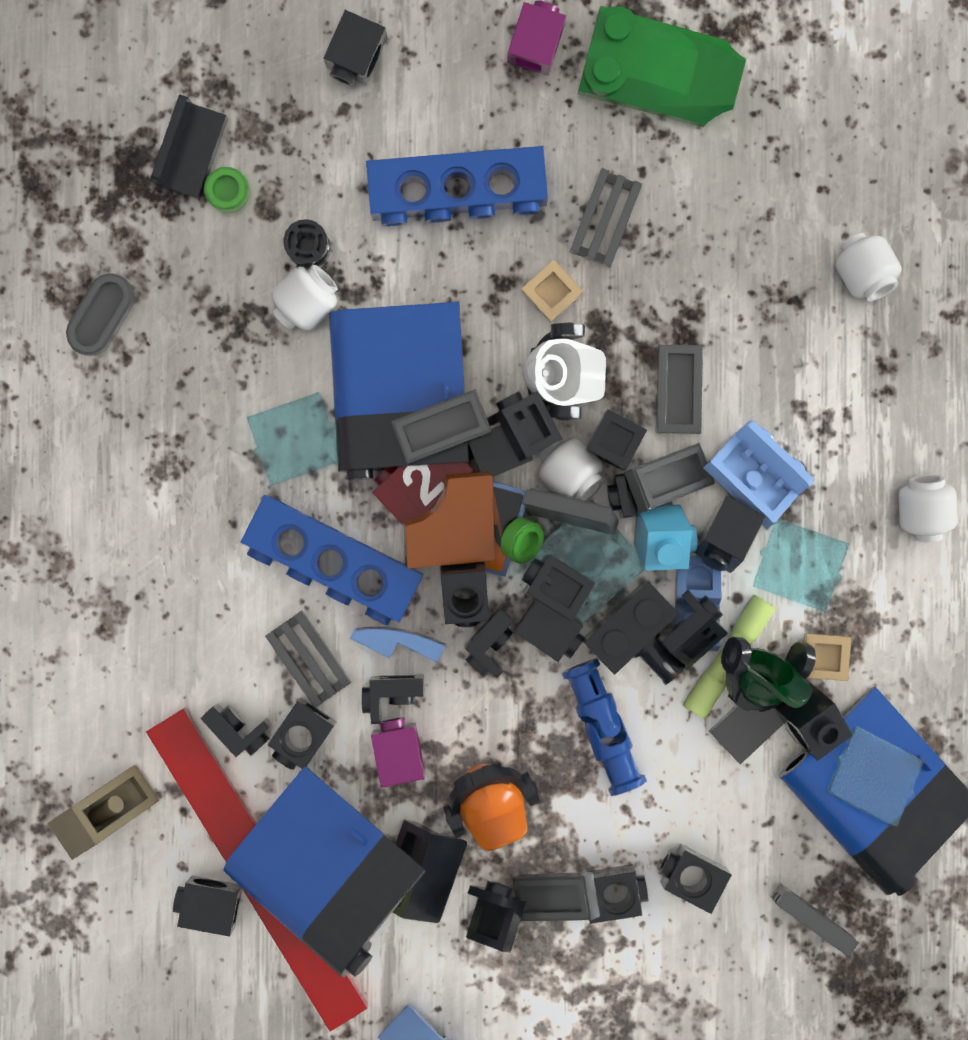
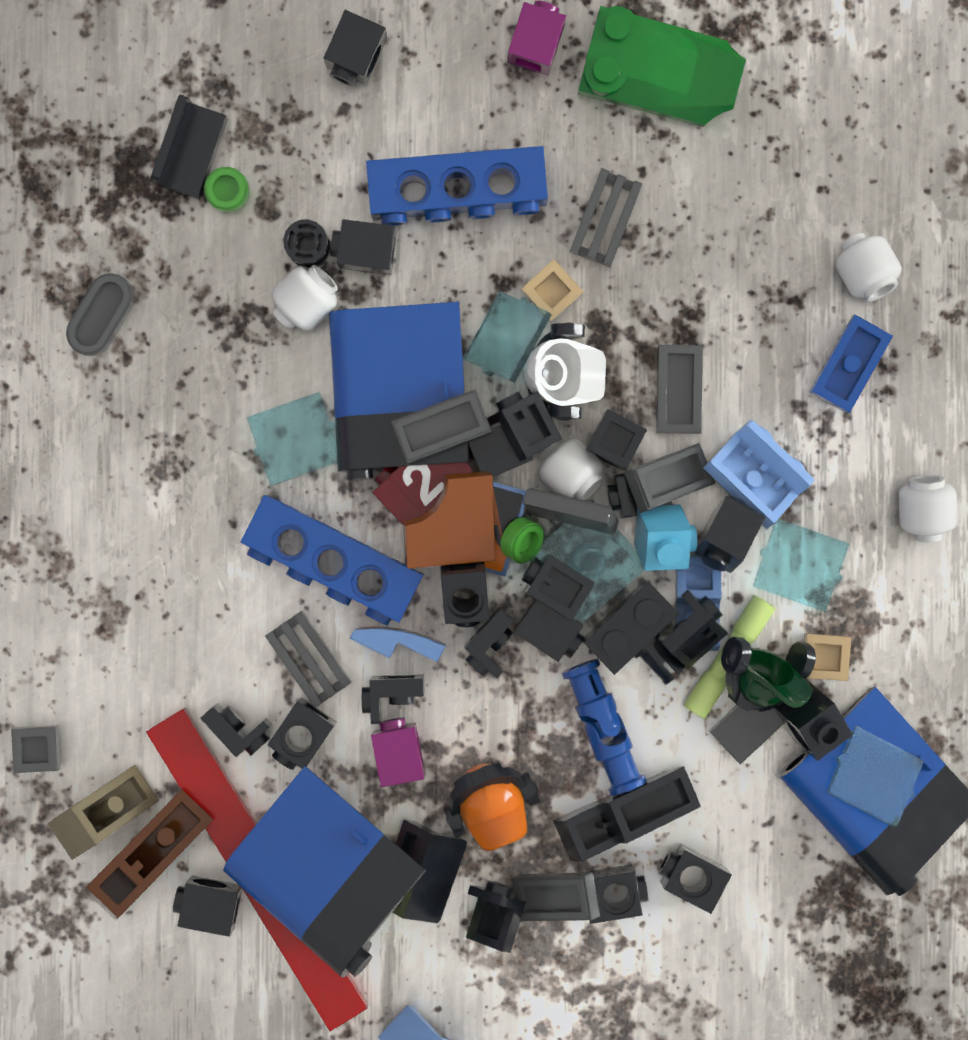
(36, 749): none -> dark grey plate
(148, 854): none -> reddish brown slope
(364, 246): none -> black brick
(507, 336): none -> clear light blue piece
(626, 815): none -> black slope
(814, 920): dark grey tile -> none
(851, 364): none -> blue plate

